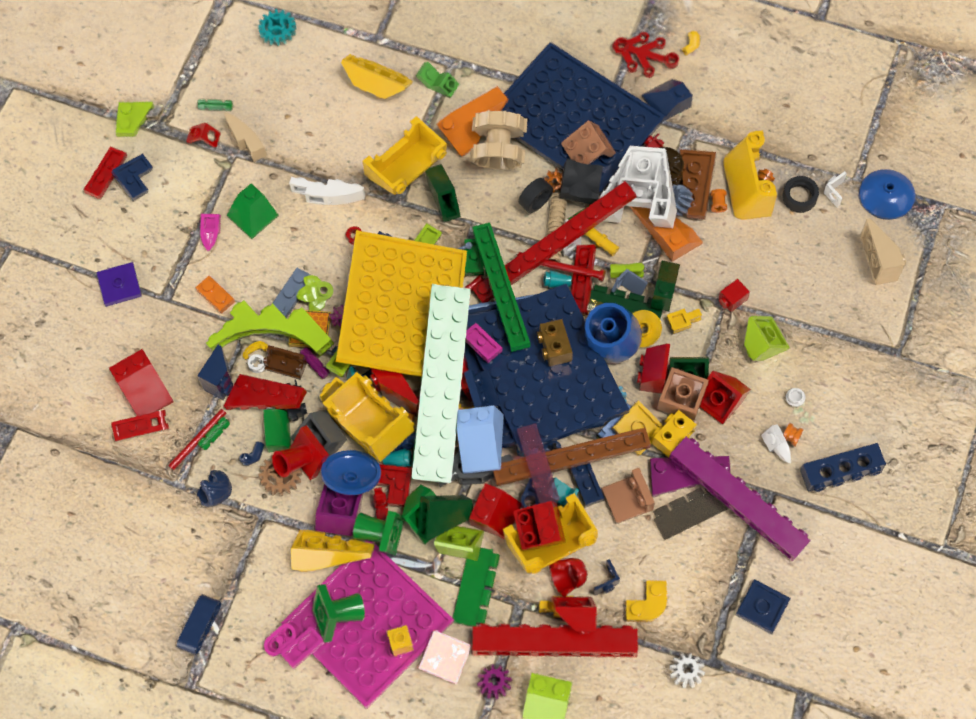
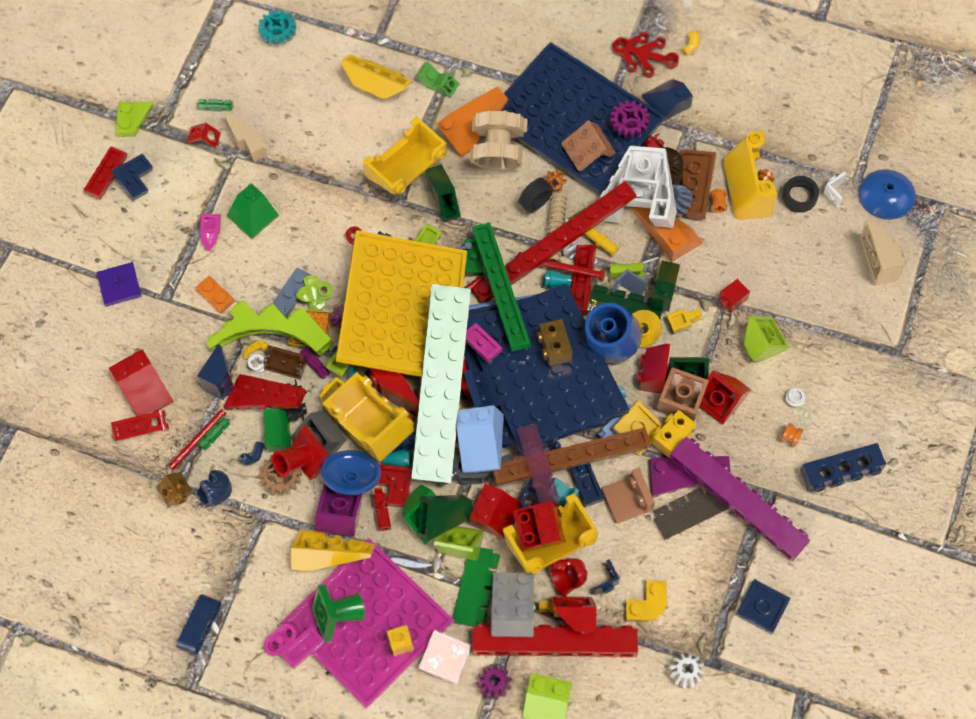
(174, 489): none -> pearl gold brick
(334, 193): white slope -> none
(379, 530): green plant -> none
(513, 604): none -> light grey brick
(580, 182): black brick -> none
(630, 119): none -> magenta gear
(776, 442): white plate -> none

